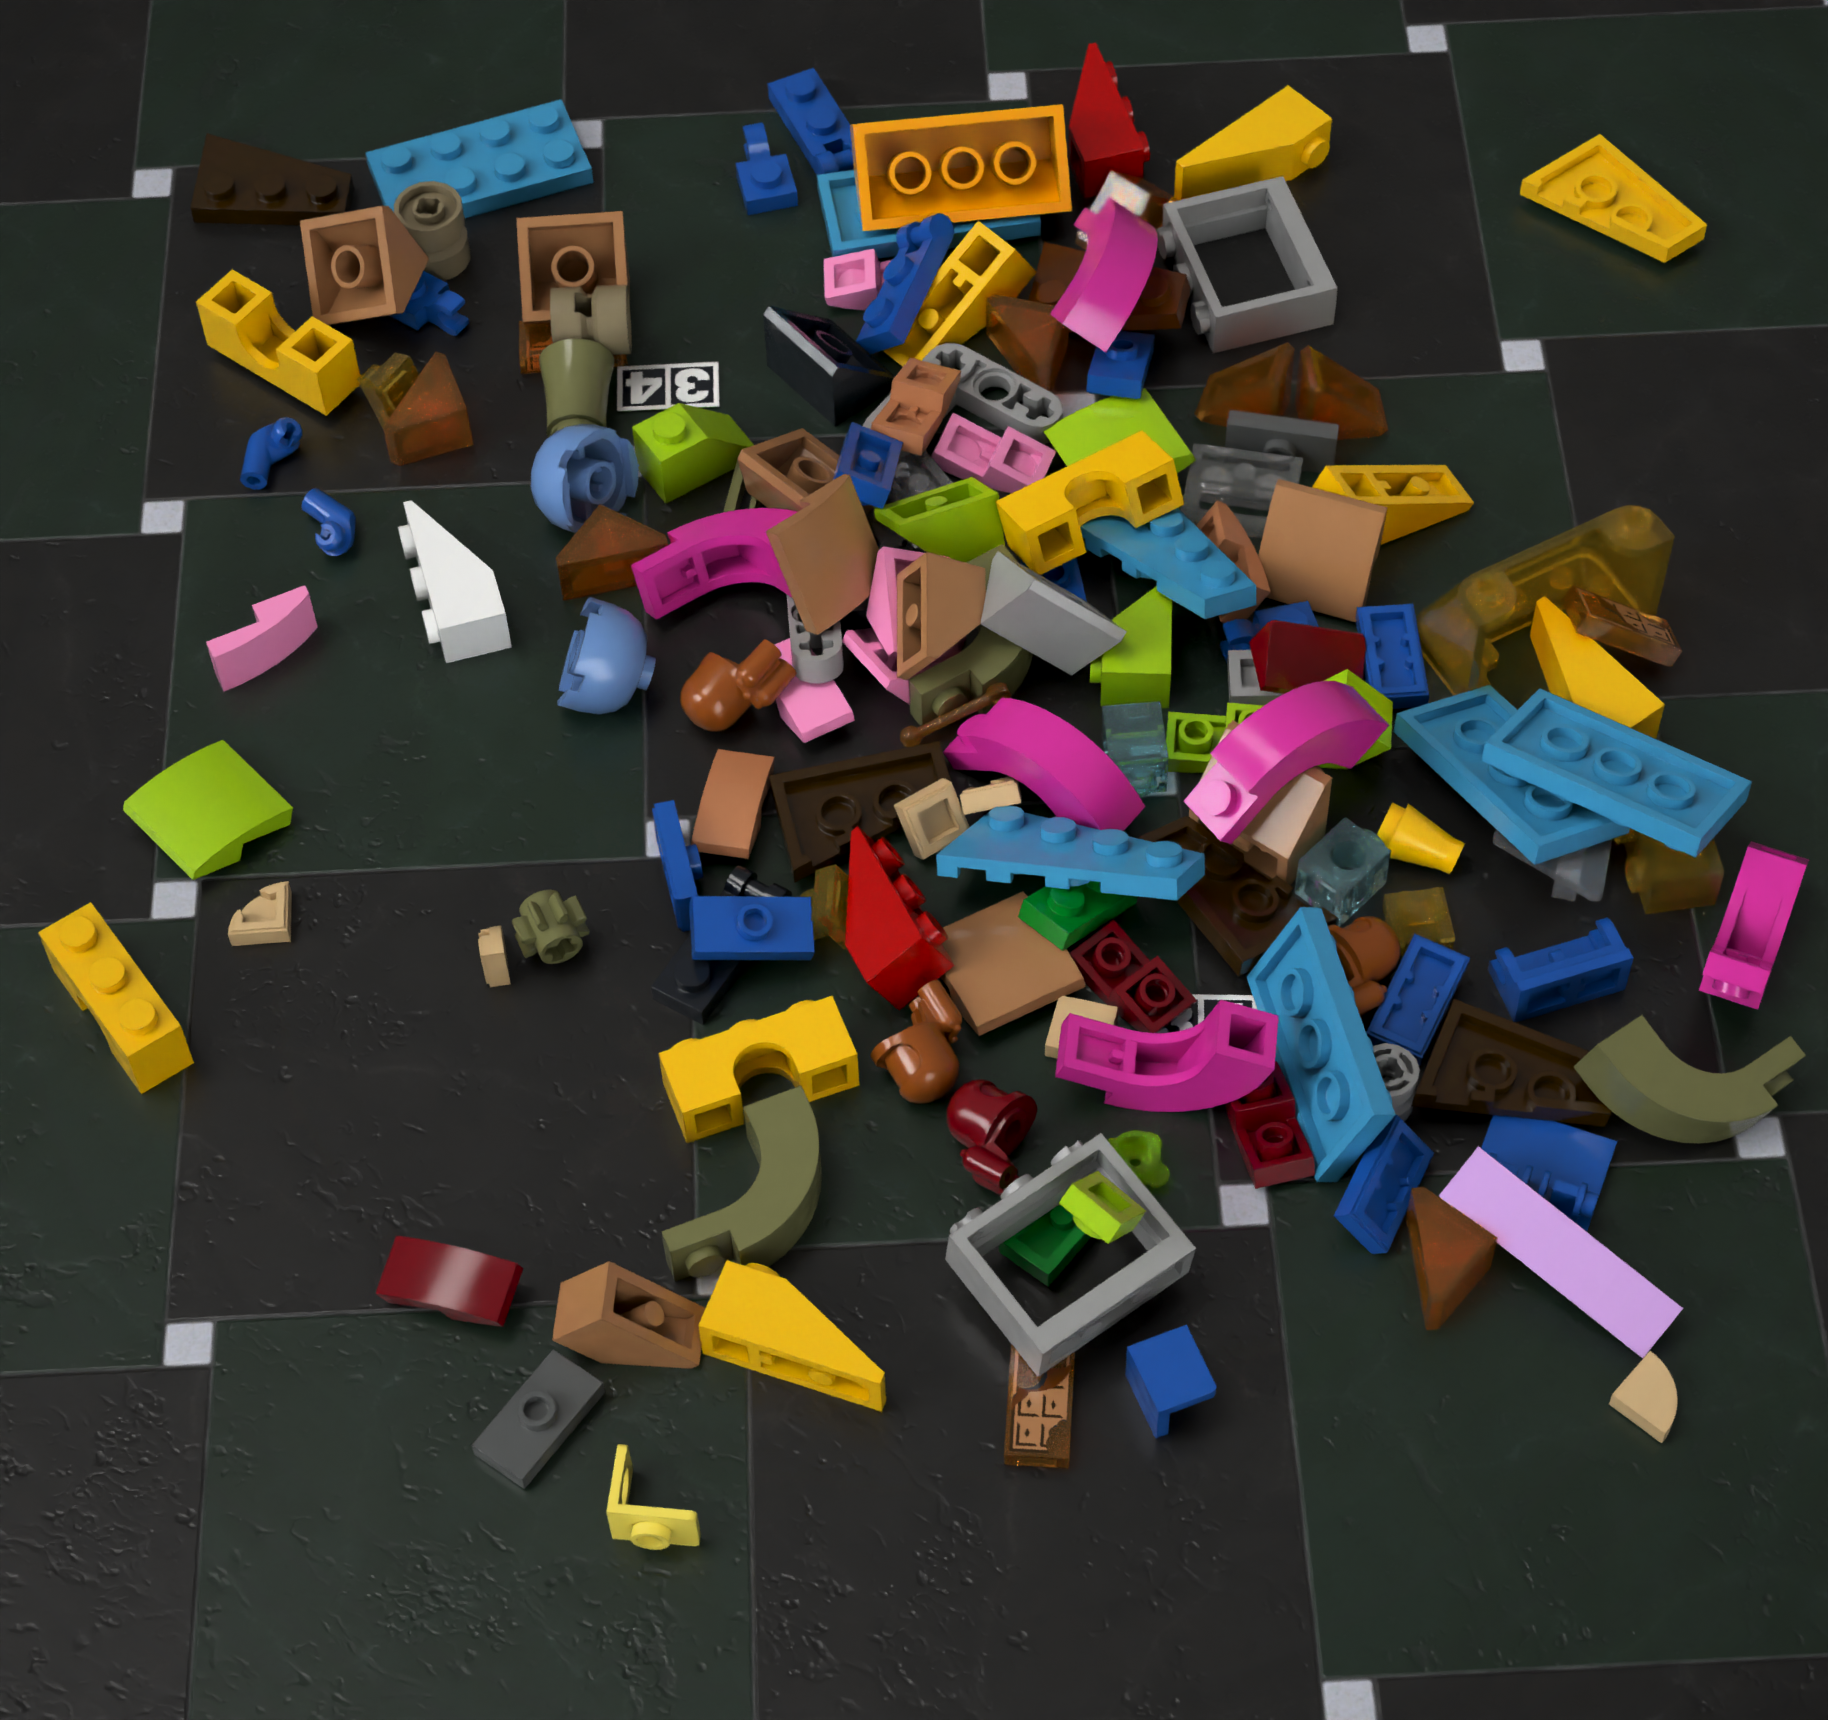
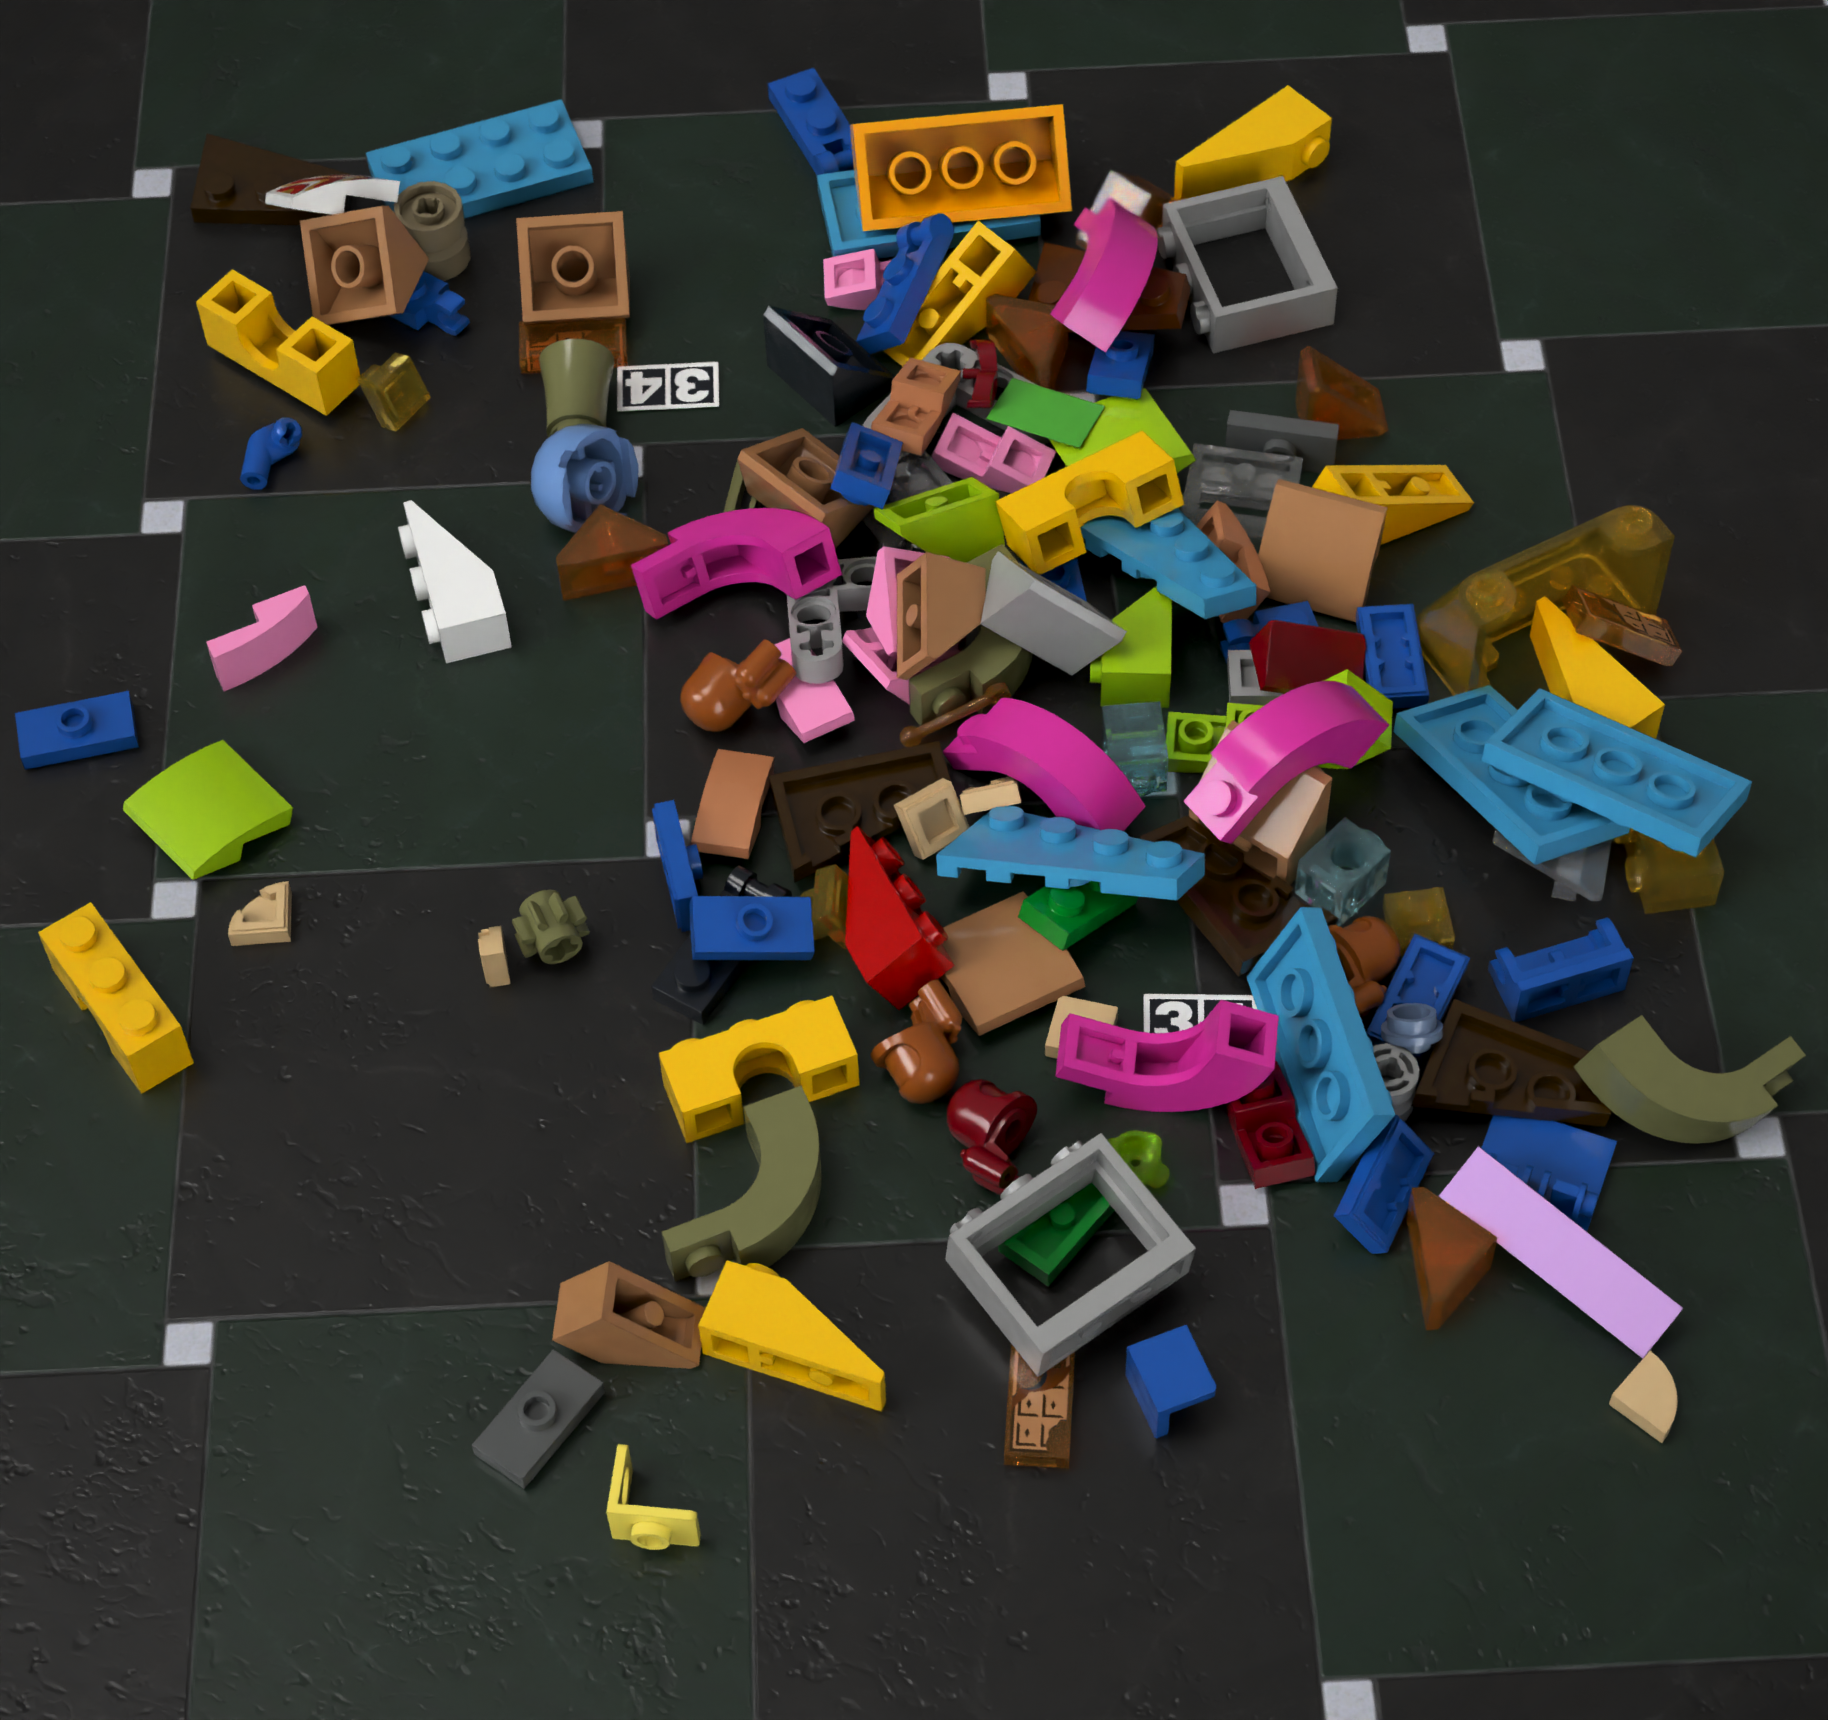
(76, 730): none -> blue plate
(329, 192): none -> white slope
(337, 522): blue arm -> none
(429, 417): clear orange slope -> none
(449, 1279): dark red slope -> none
(594, 316): dark tan wheel -> none
(605, 660): medium blue cylinder -> none
(686, 448): lime slope -> none
(763, 178): blue plate -> none
(826, 554): medium nougat slope -> none
(986, 377): none -> dark red piece
(1045, 412): none -> bright green sticker
(1101, 1208): lime plate -> none
(1103, 128): red slope -> none
(1124, 977): dark red slope -> none
(1252, 386): clear orange slope -> none
(1412, 1027): none -> sand blue plate
(1418, 839): yellow cone -> none
(1615, 198): yellow wing -> none
(1753, 925): dark pink arch -> none

